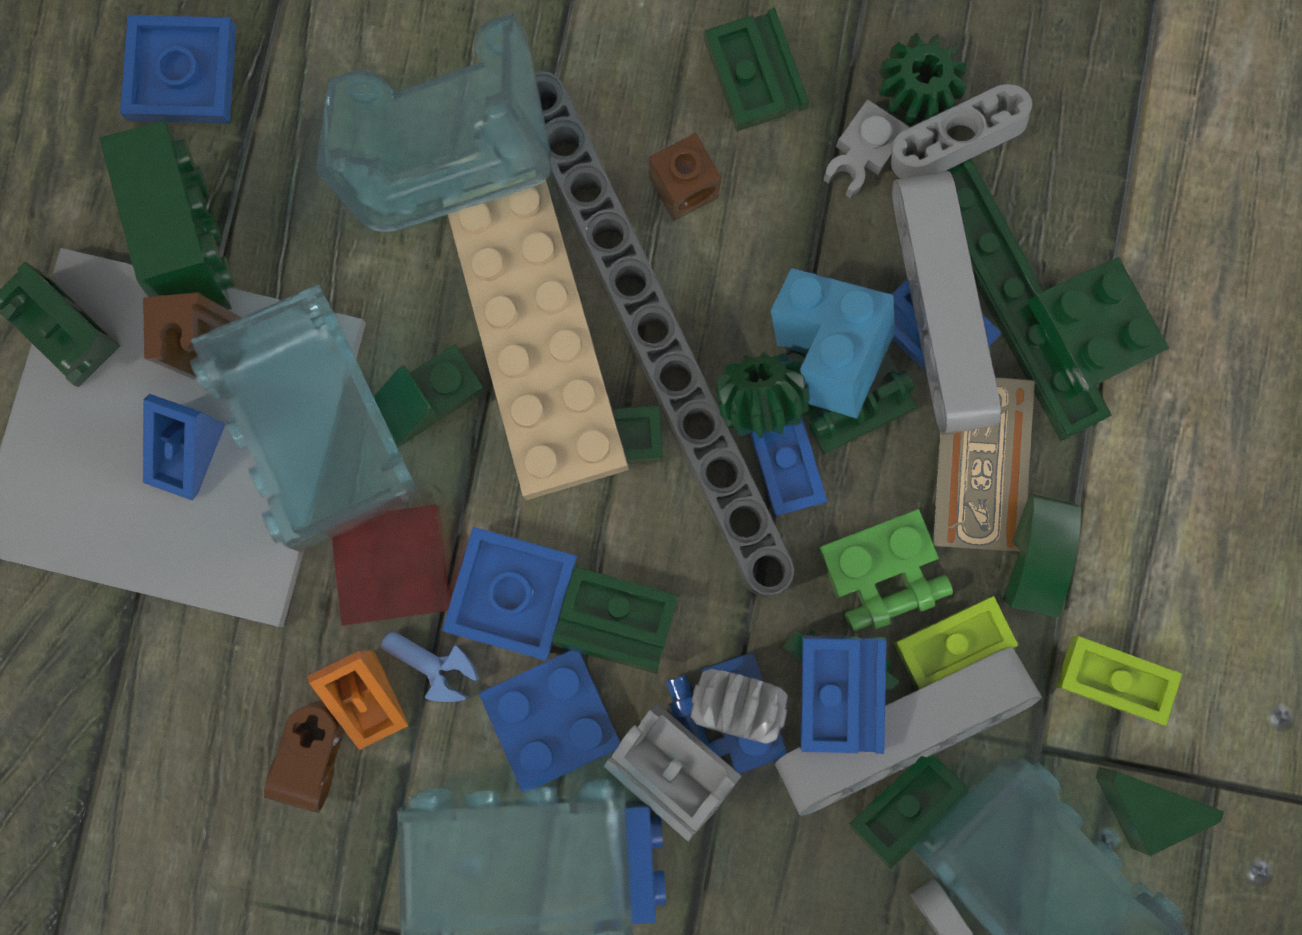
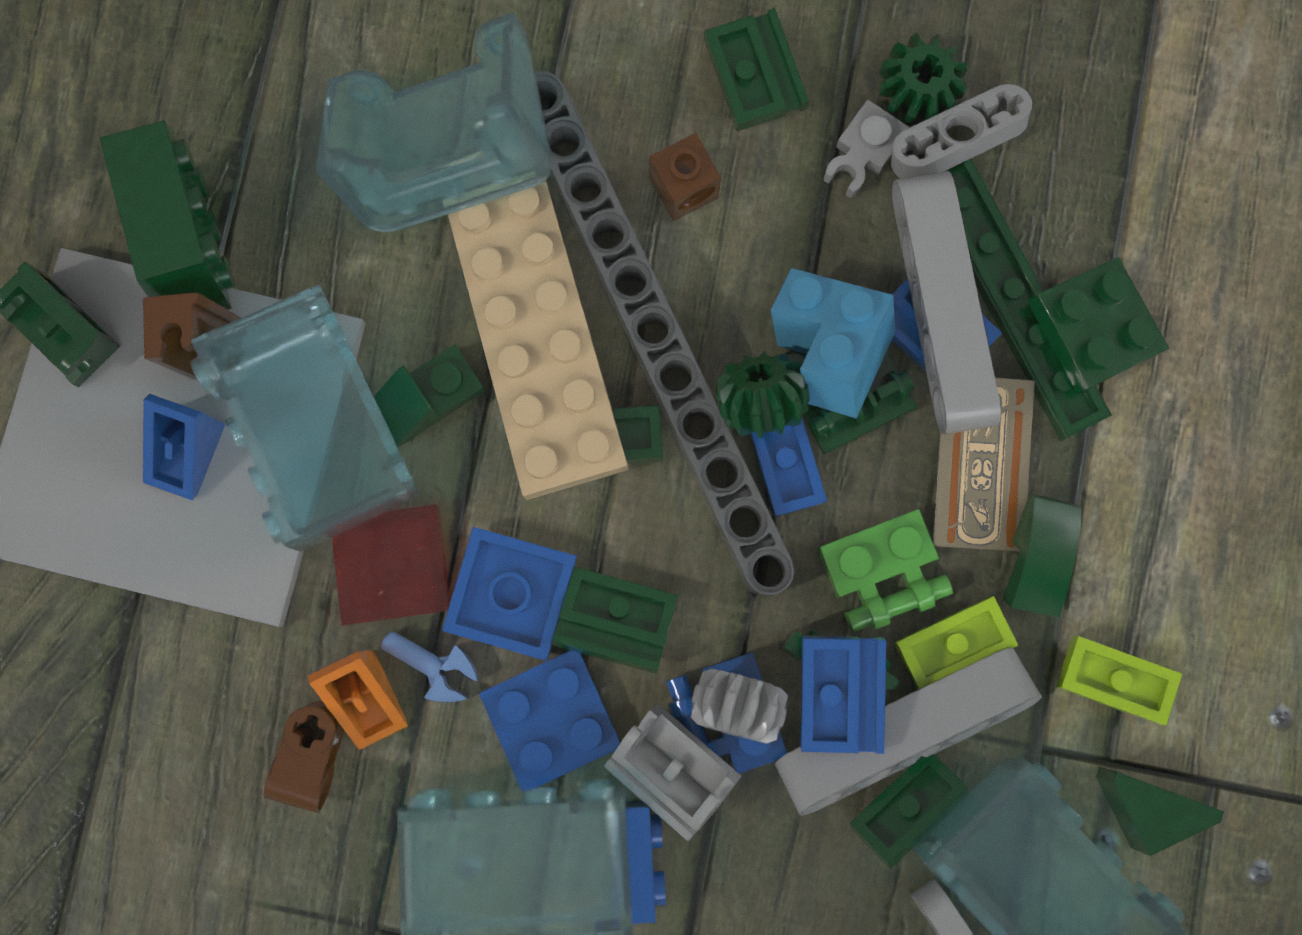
(178, 69): blue plate -> none

